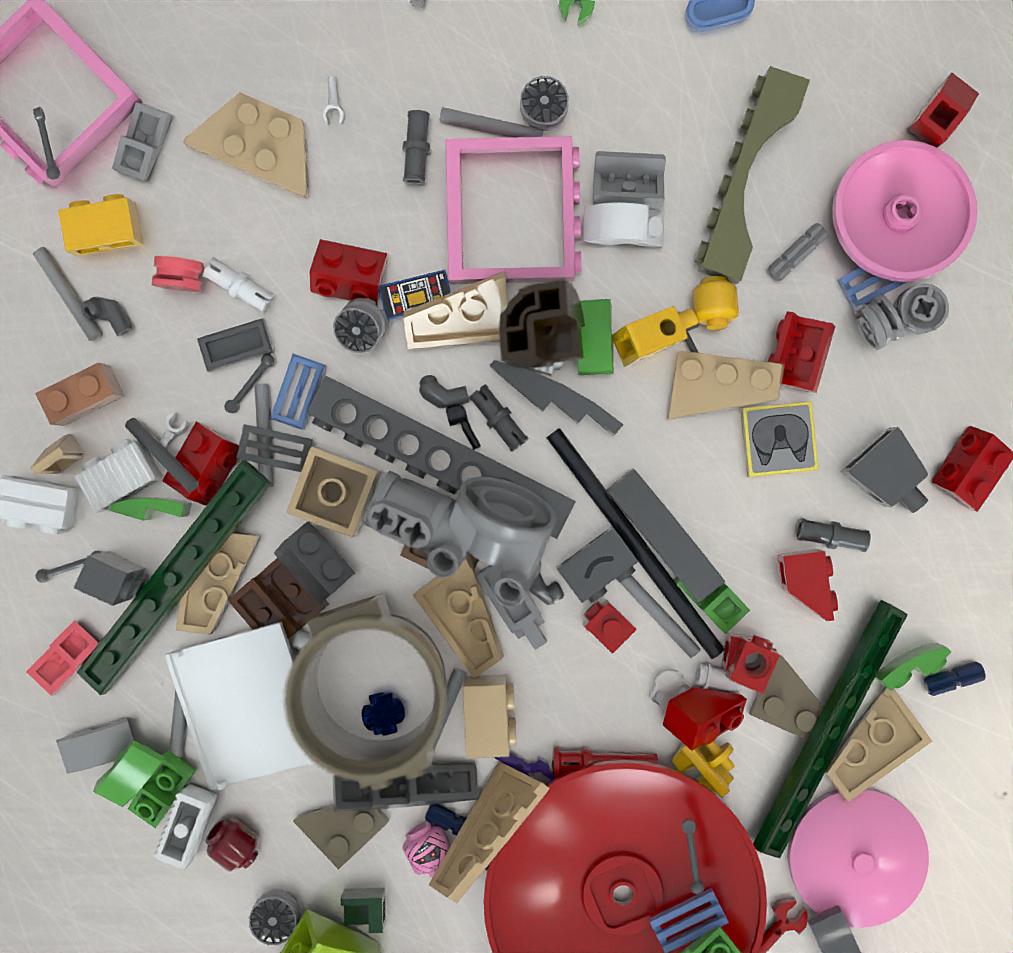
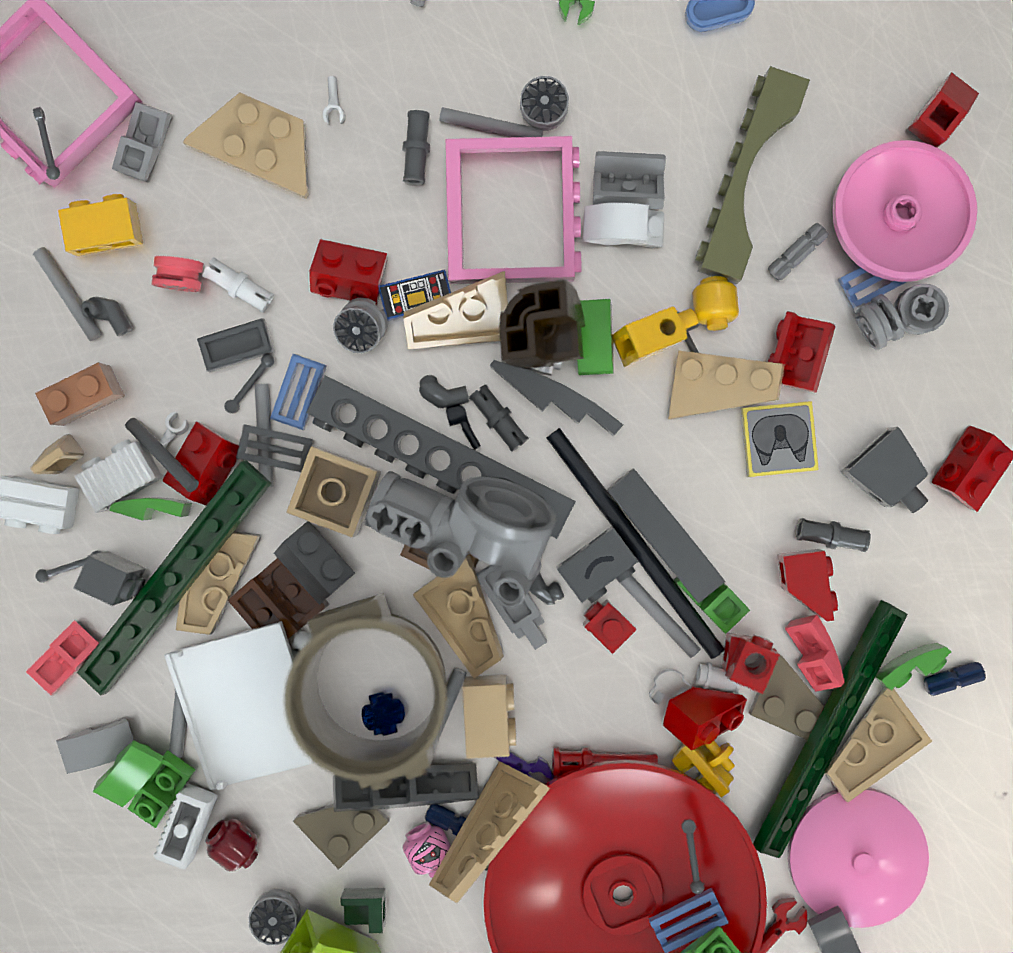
(819, 657): none -> coral slope

